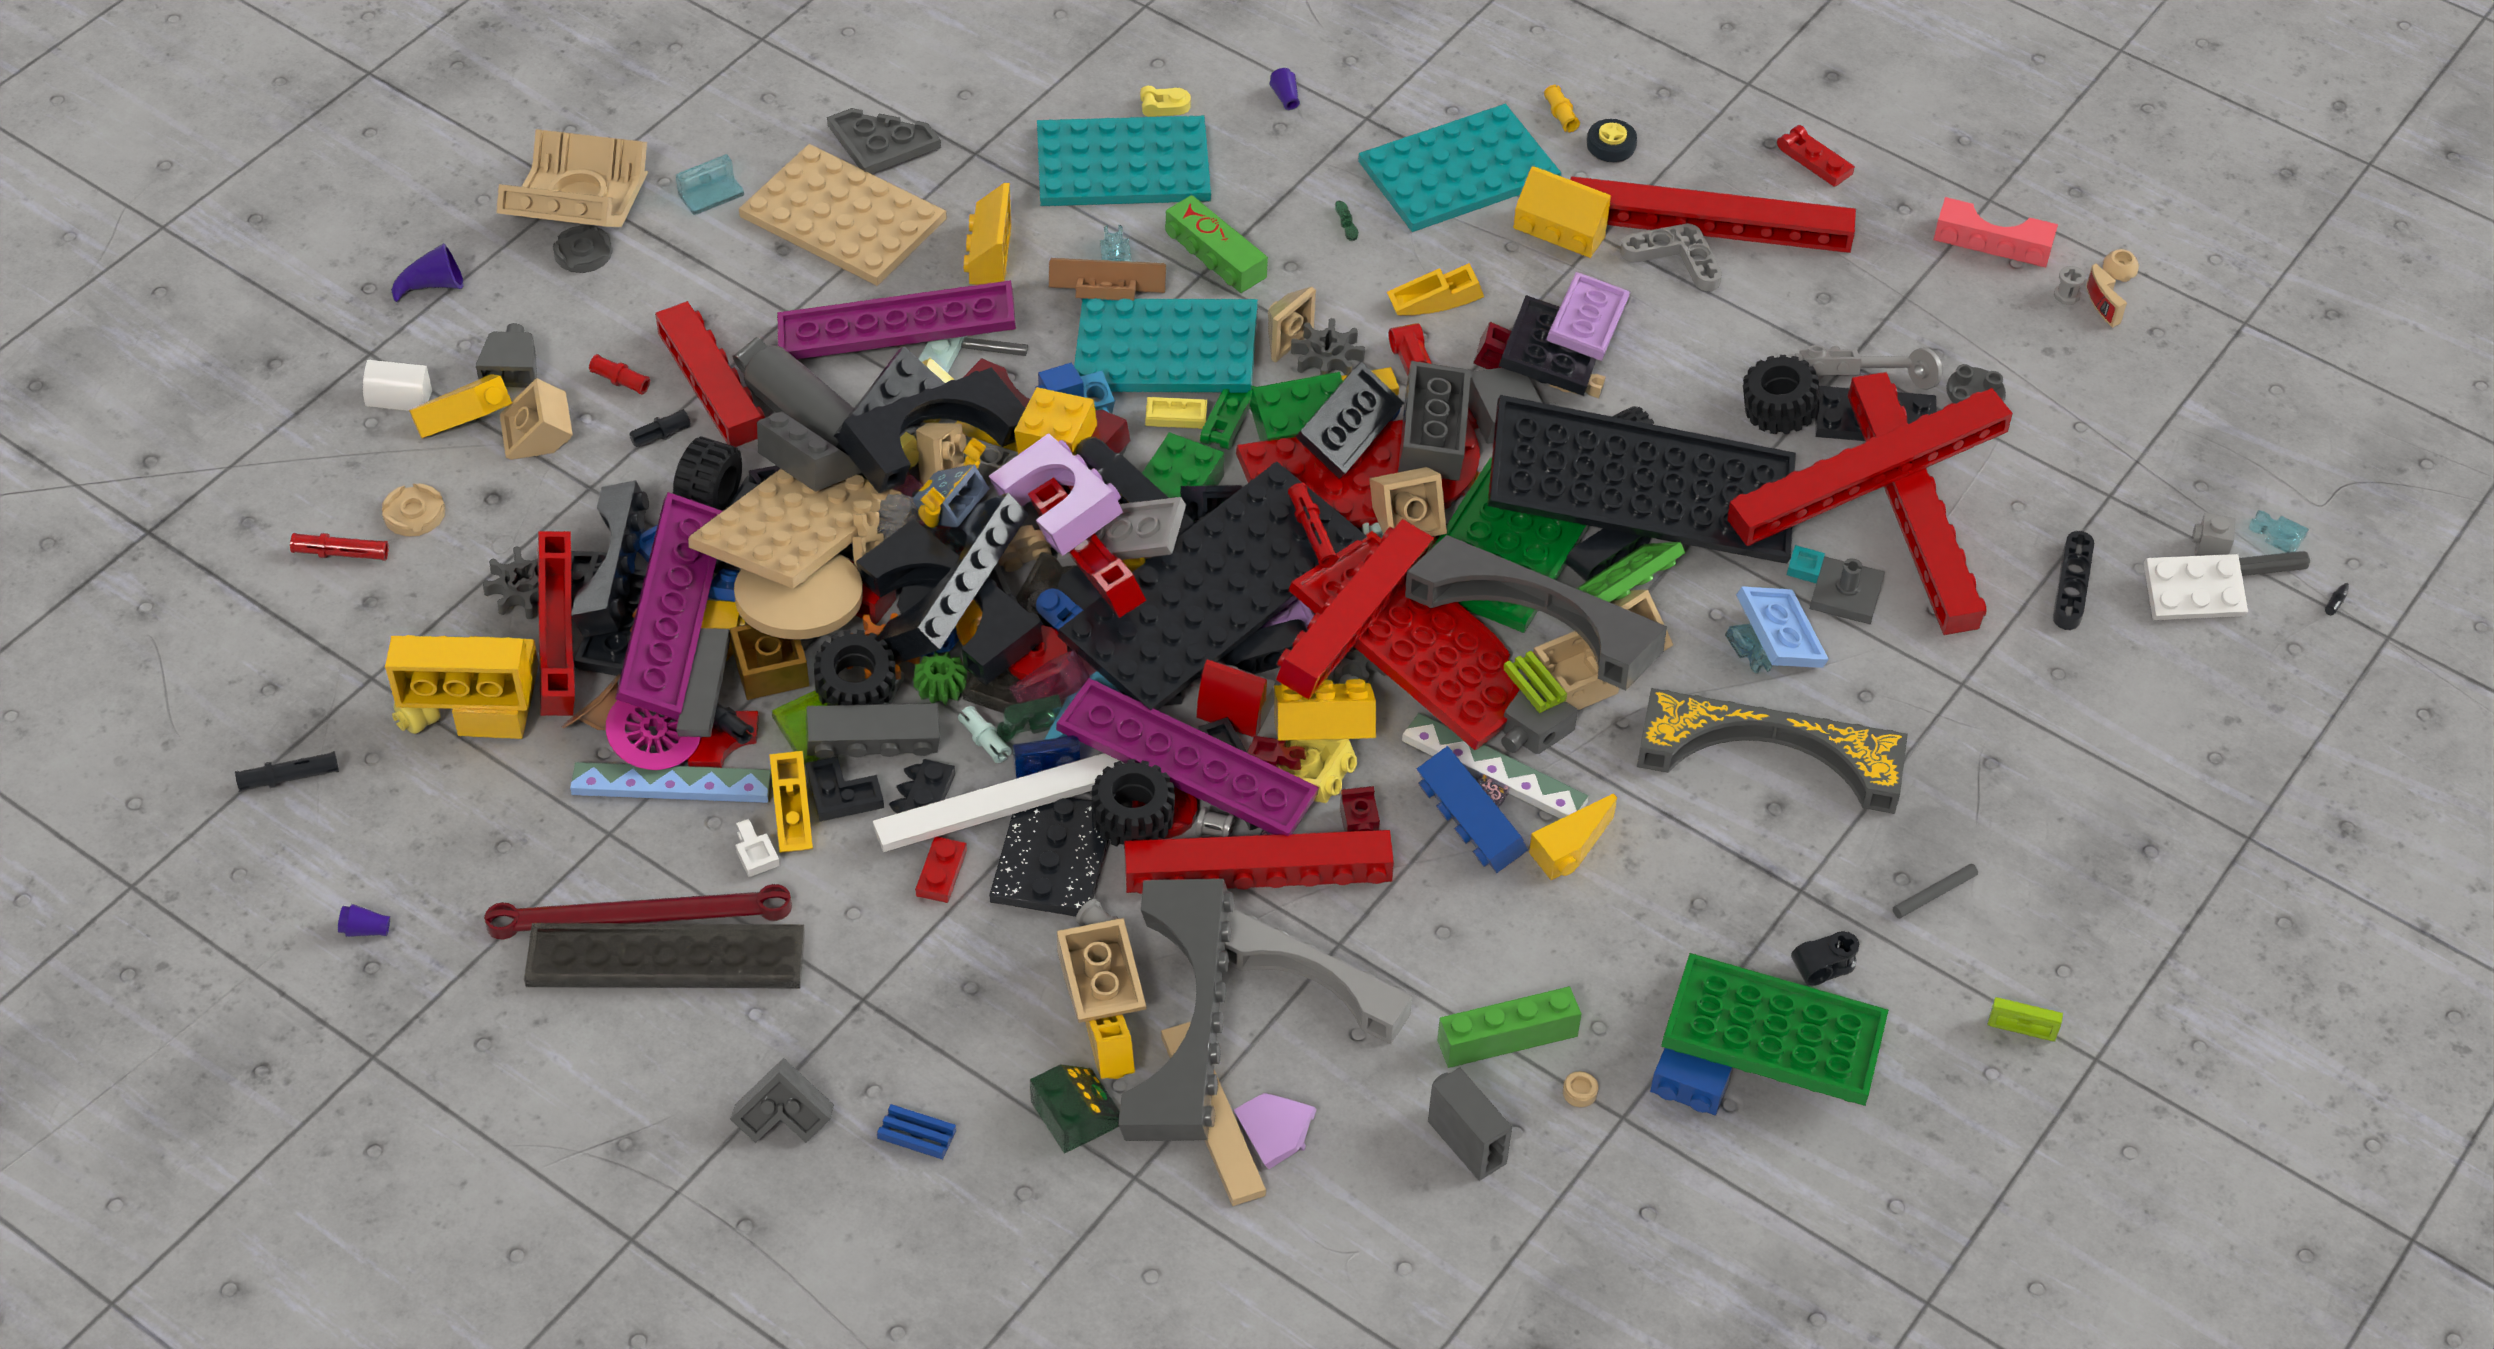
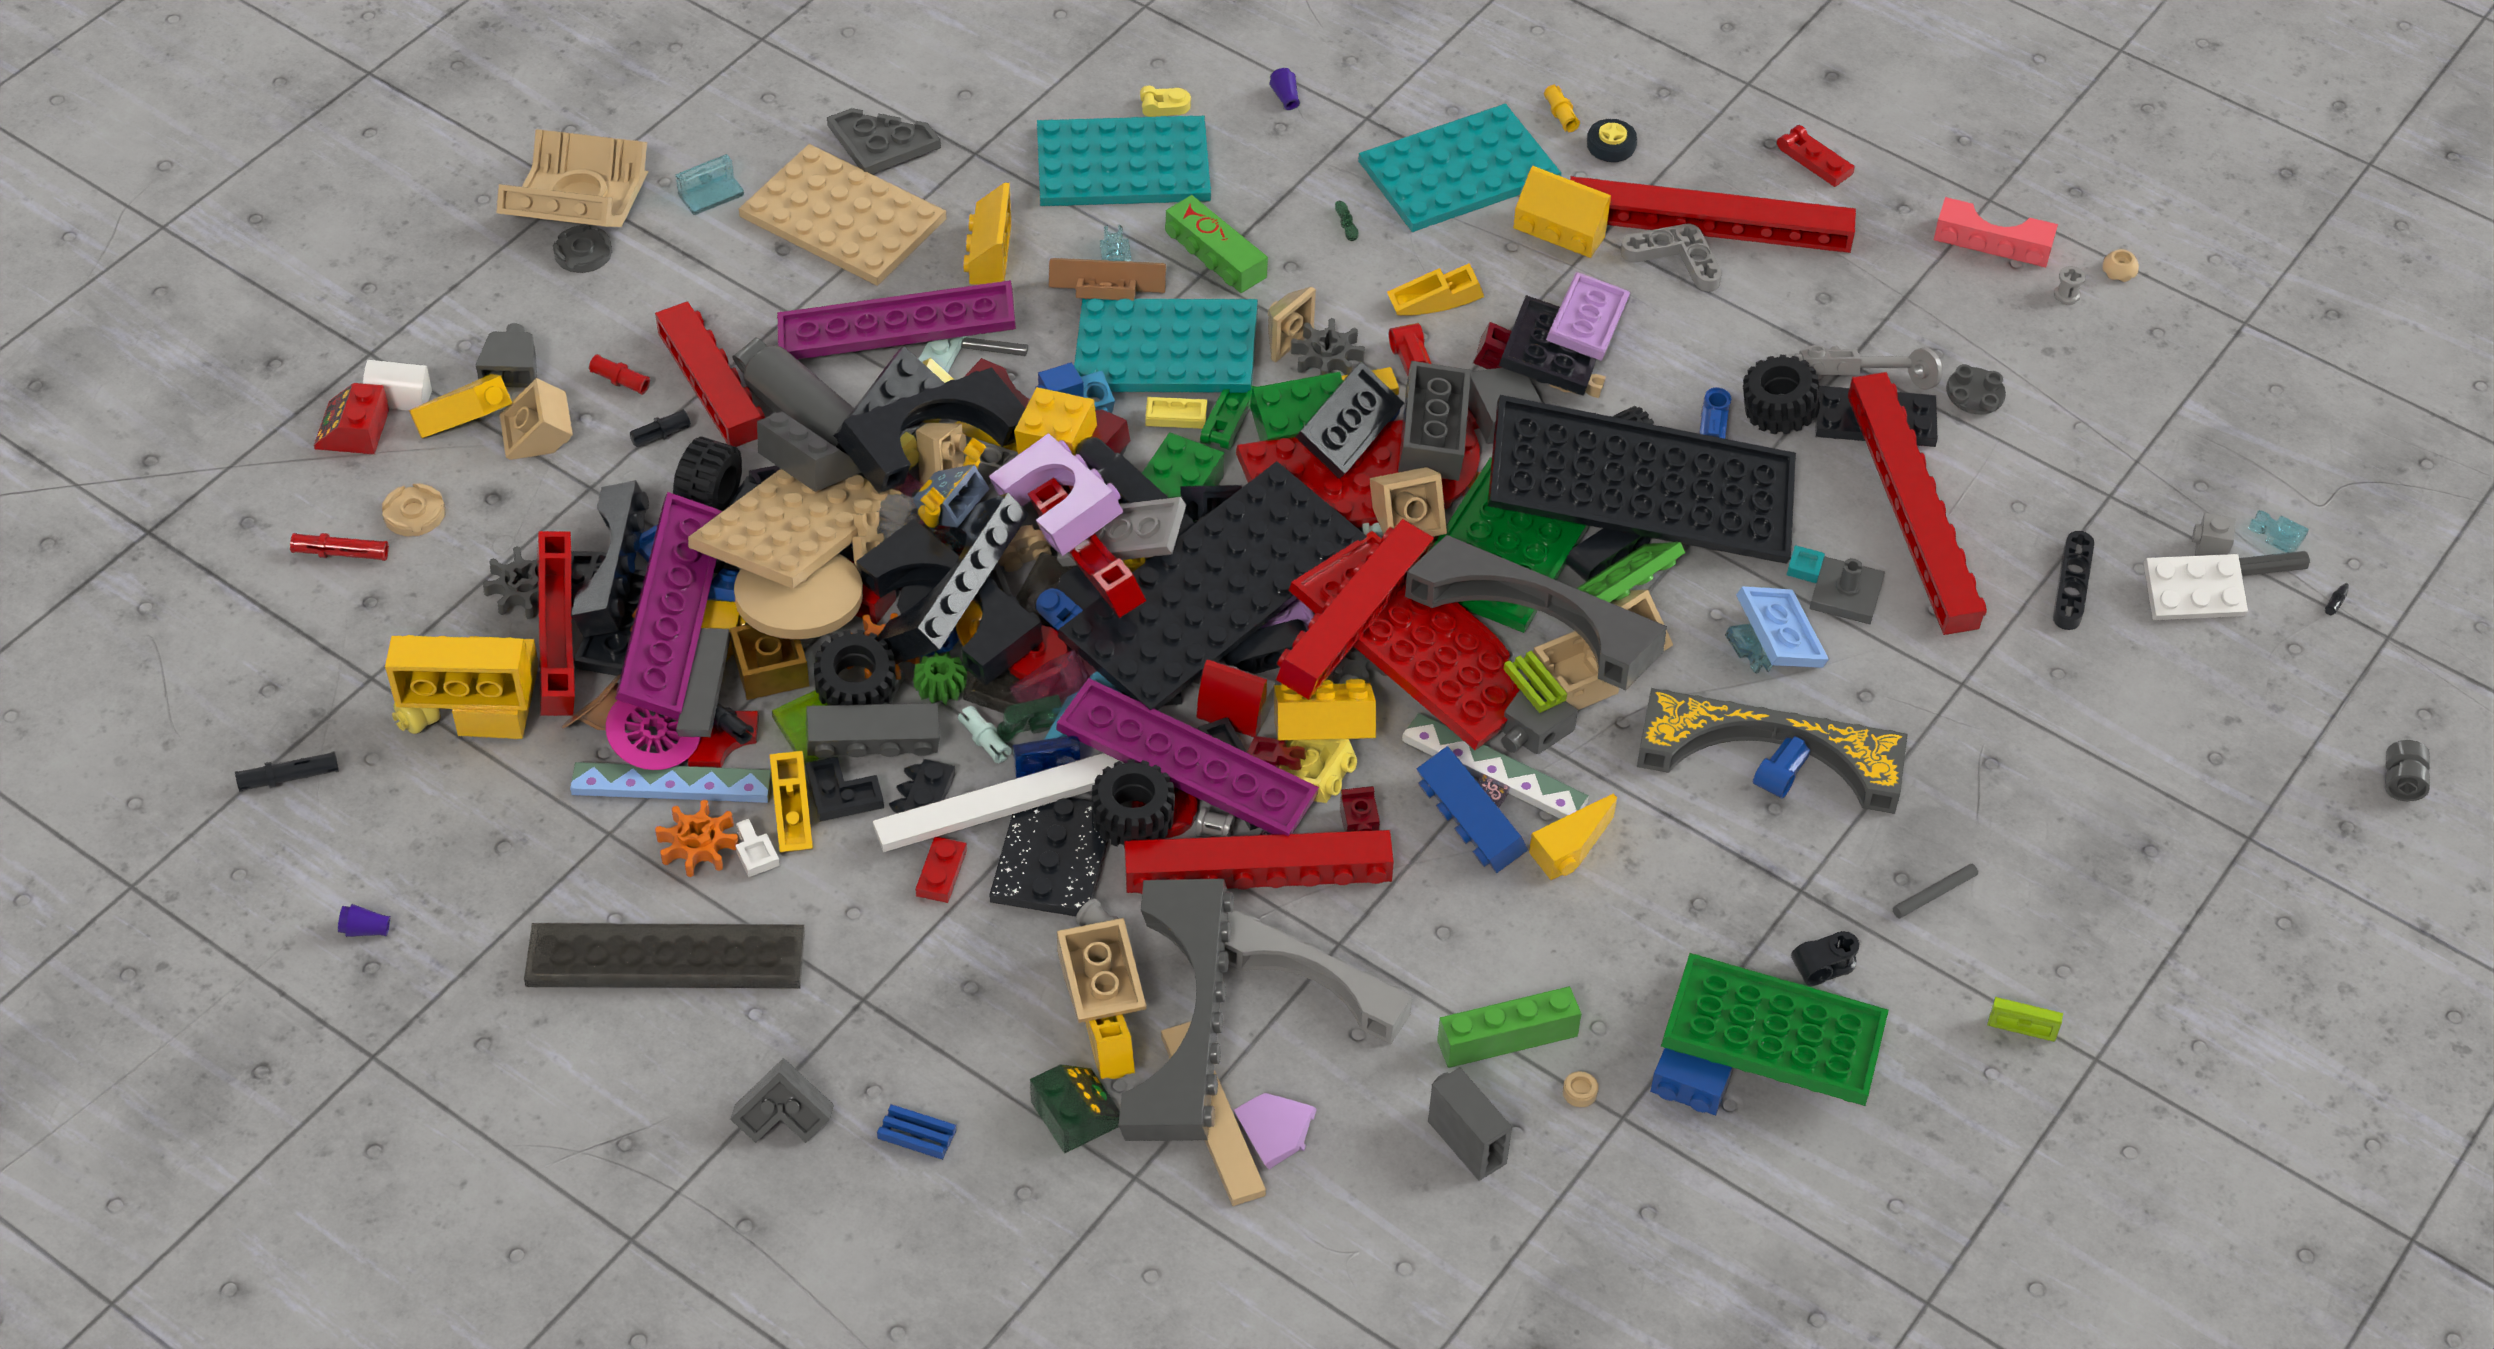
(354, 420): none -> red slope
(431, 270): dark purple hat -> none
(642, 910): dark red piece -> none
(697, 838): none -> orange gear
(1301, 498): red pin -> none
(1715, 412): none -> blue piece
(1780, 771): none -> blue piece
(1868, 466): red brick -> none
(2105, 300): tan slope -> none
(2407, 770): none -> dark grey wheel

